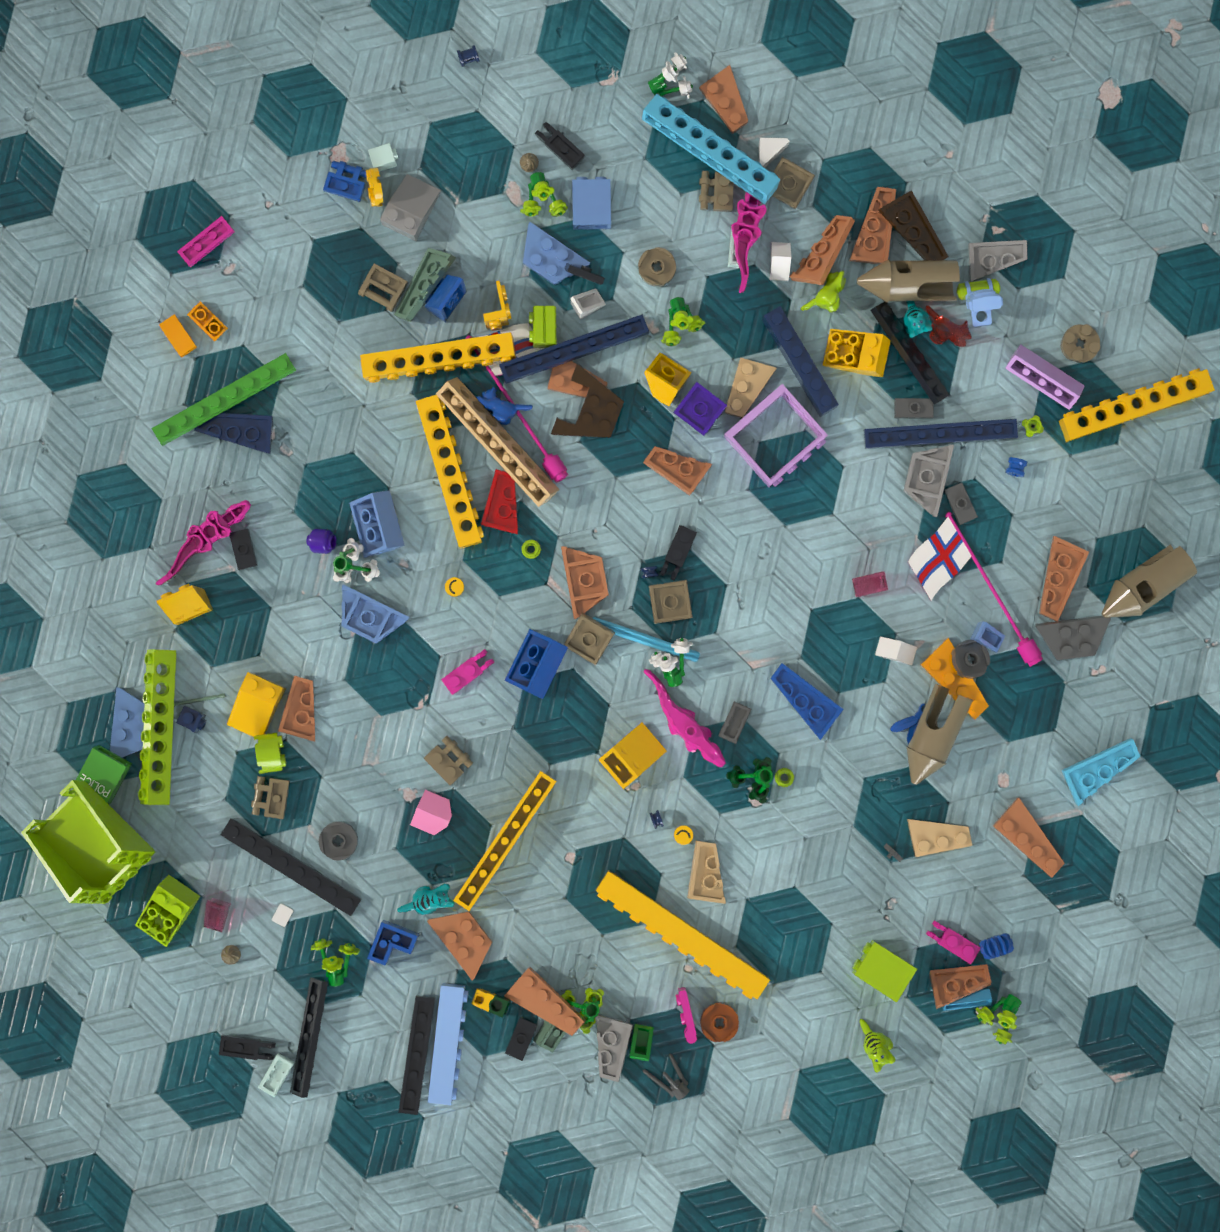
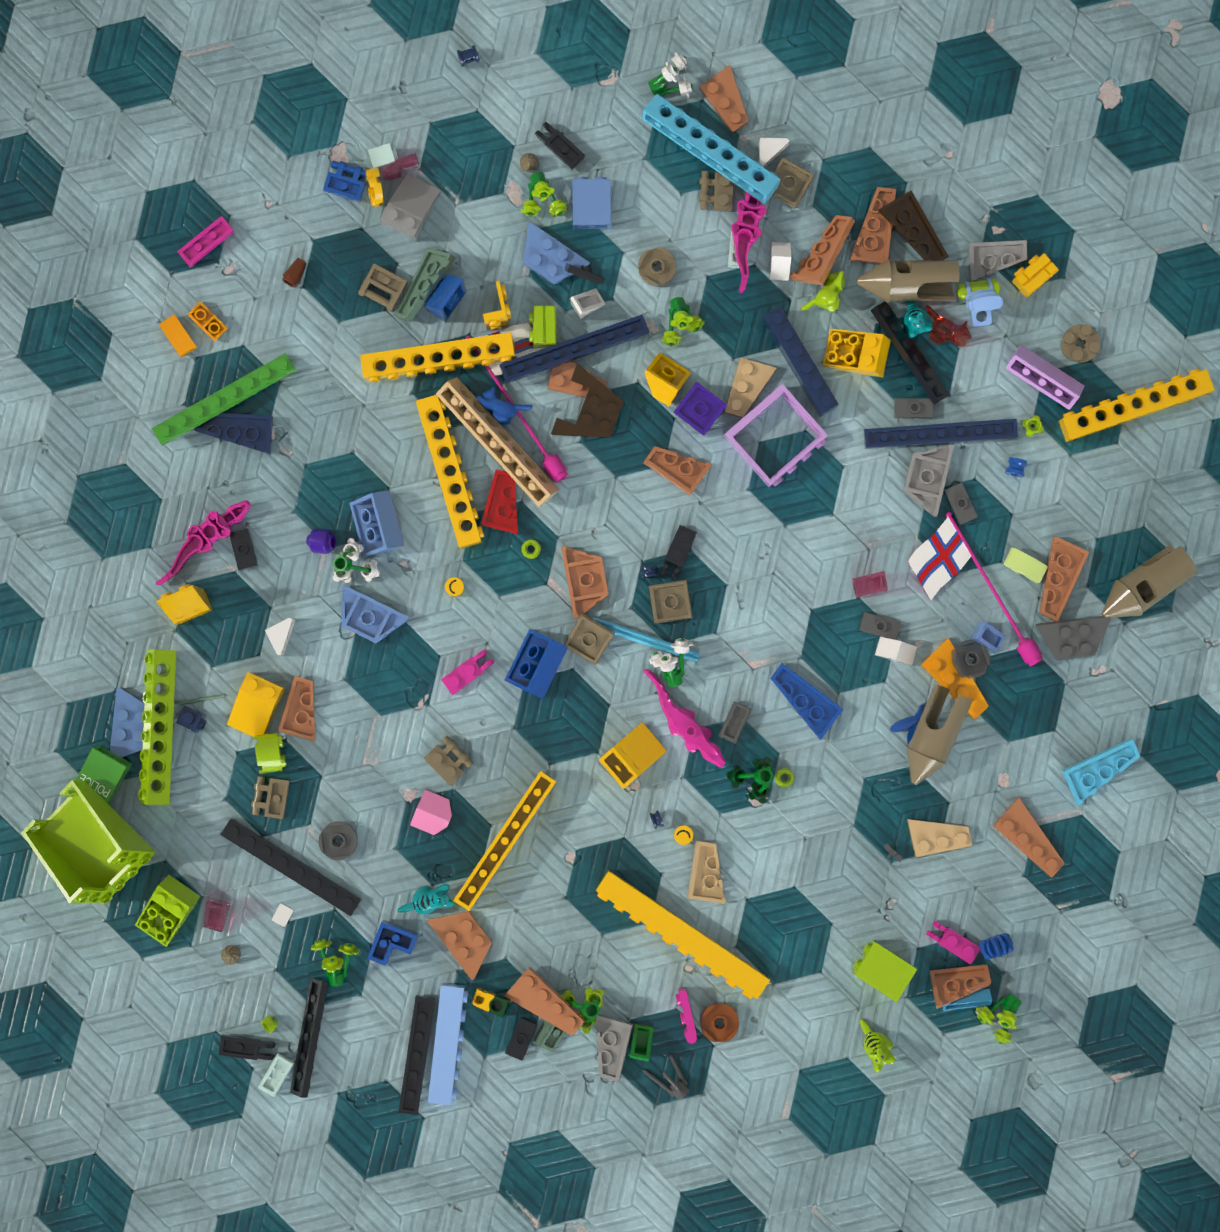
(268, 1023): none -> lime hinge
(280, 635): none -> white slope
(294, 273): none -> copper cone
(394, 169): none -> clear pink slope
(879, 626): none -> dark grey plate
(1026, 565): none -> yellowish green slope
(1035, 275): none -> yellow brick

